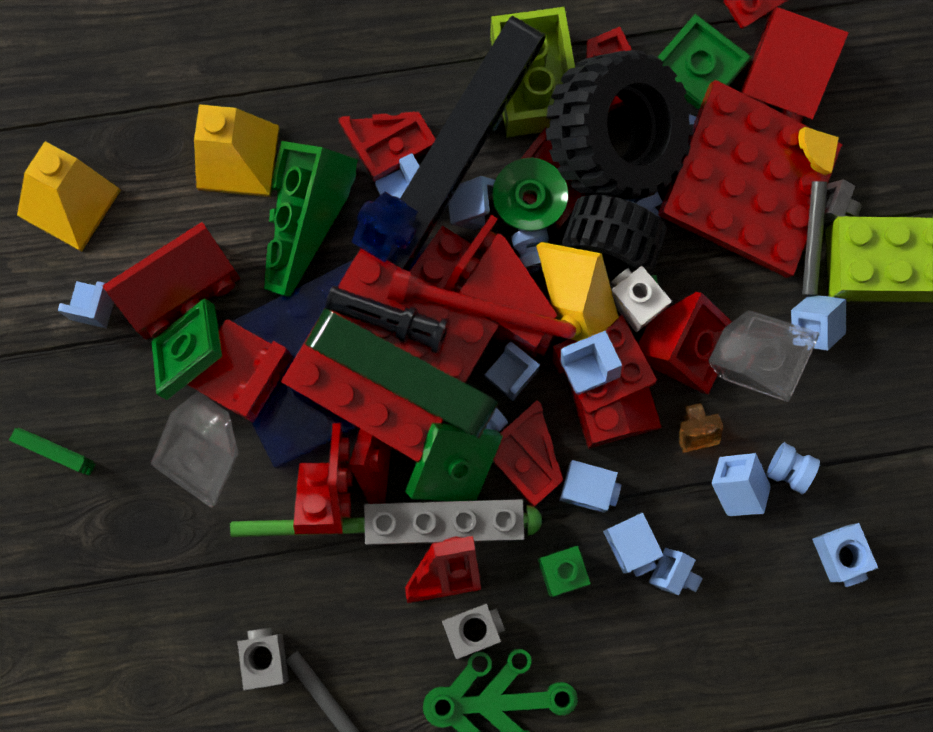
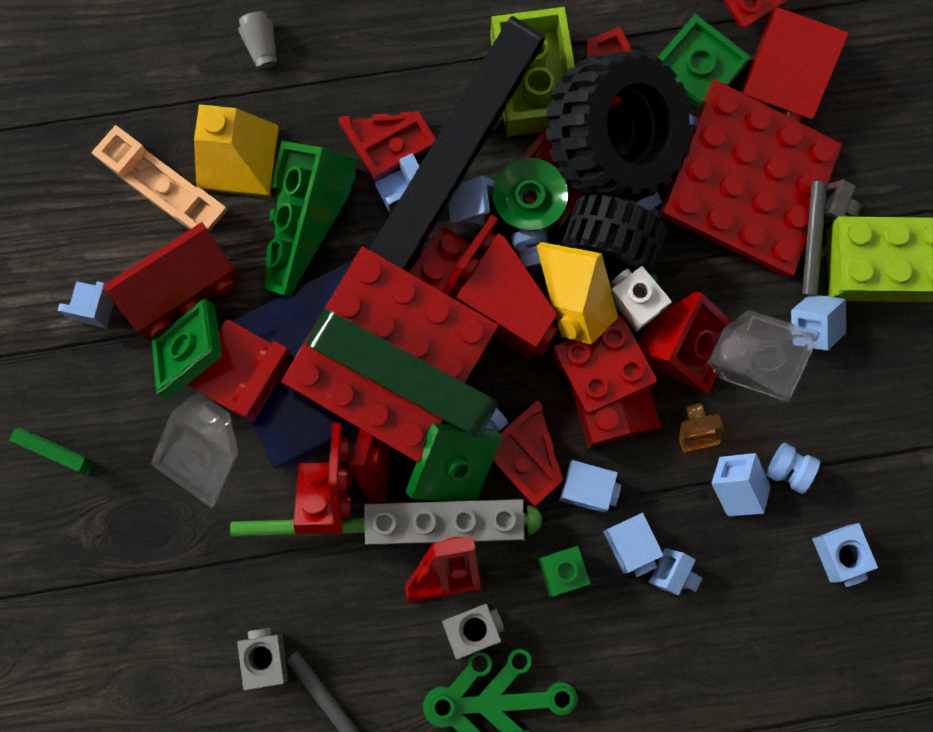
(64, 196): yellow slope -> none
(157, 181): none -> light nougat slope
(259, 38): none -> light grey cone
(385, 226): clear blue brick -> none
(405, 323): black pin -> none
(406, 287): red piece -> none
(512, 371): light blue panel -> none
(591, 362): light blue panel -> none
(819, 149): yellow tile -> none

